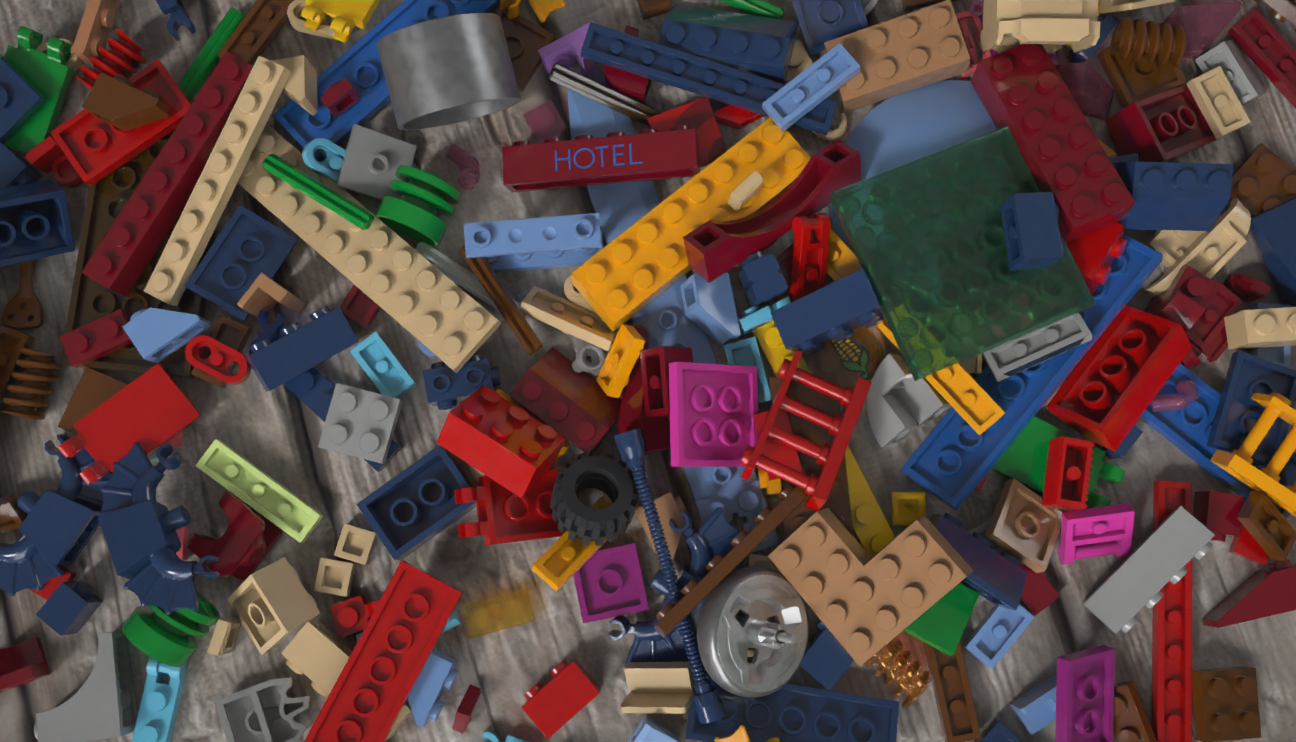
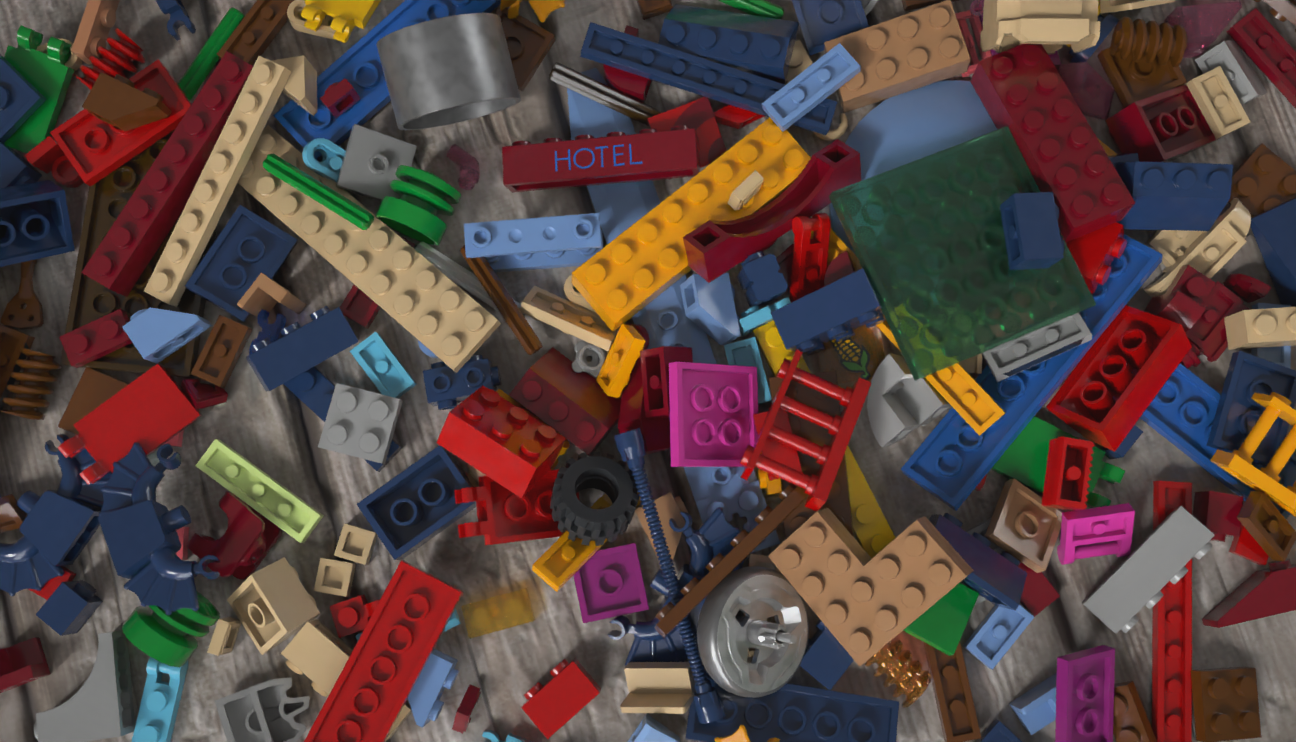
(202, 394): none -> dark red tile
(219, 361): red plate -> none
(545, 121): clear pink plate -> none
(567, 51): medium lavender slope -> none
(839, 268): none -> dark red tile
(907, 507): yellow tile -> none
(1176, 401): clear pink arm -> none

